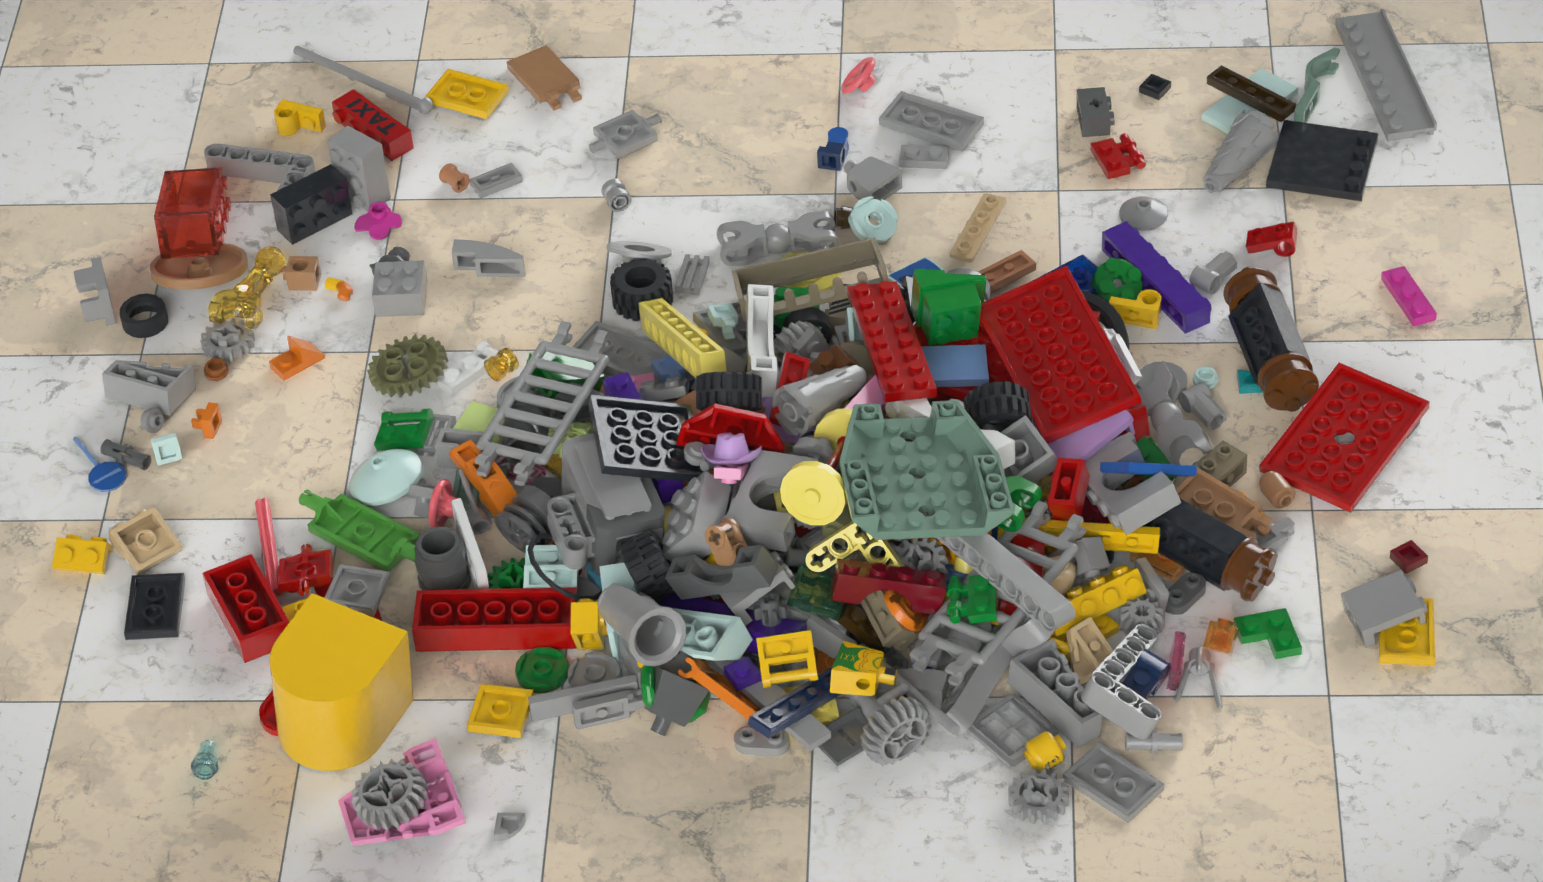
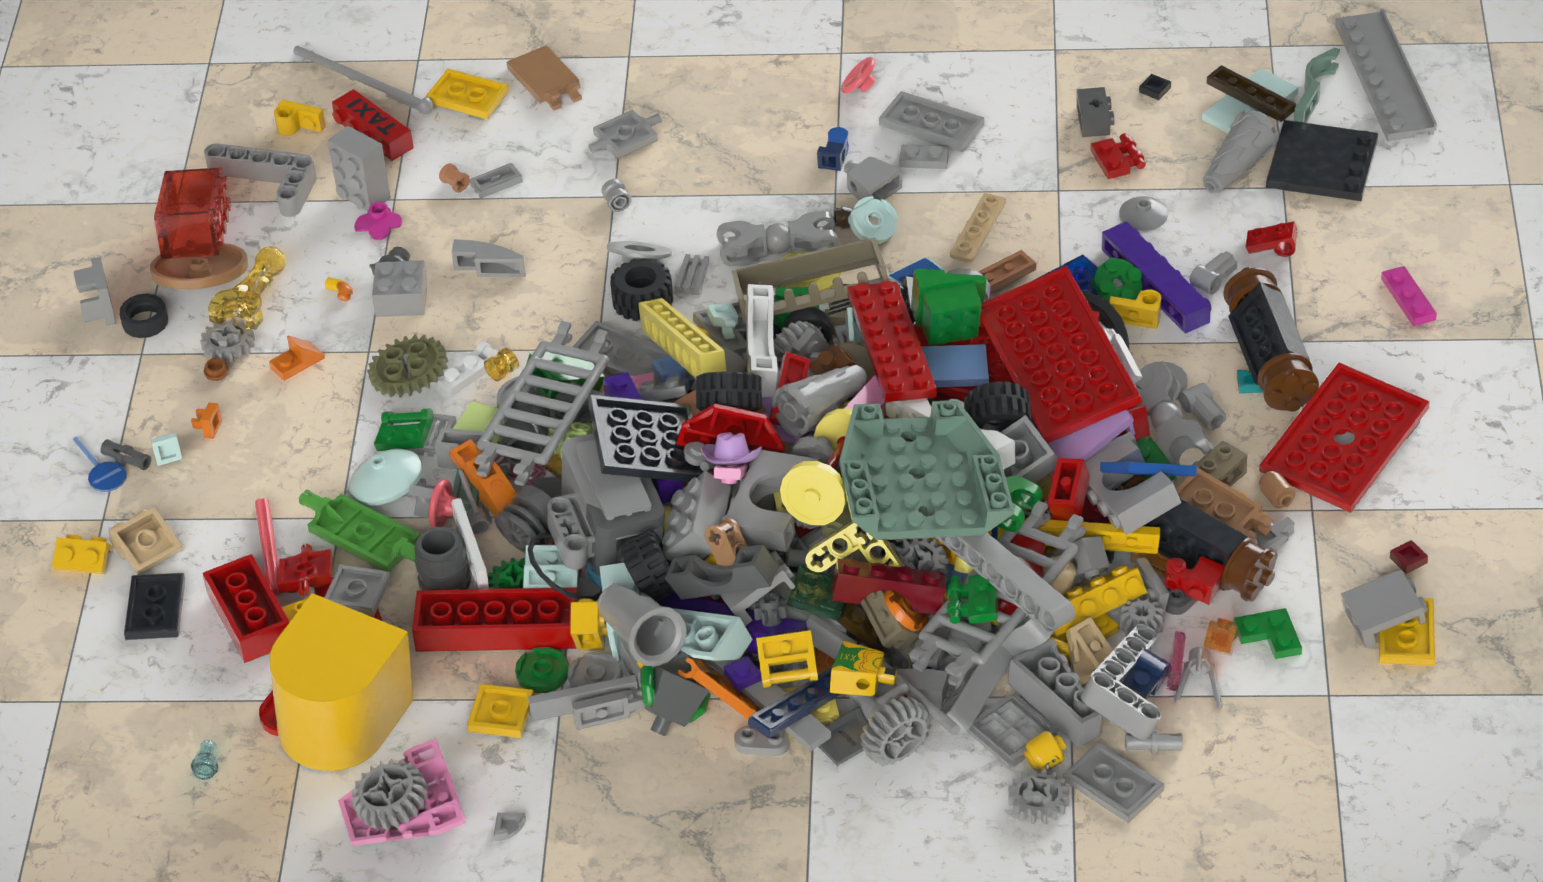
(148, 385): light grey wedge -> none
(152, 420): light grey plate -> none
(302, 273): medium nougat brick -> none
(311, 204): black brick -> none
(1198, 583): none -> red brick
(1206, 375): light aqua plate -> none

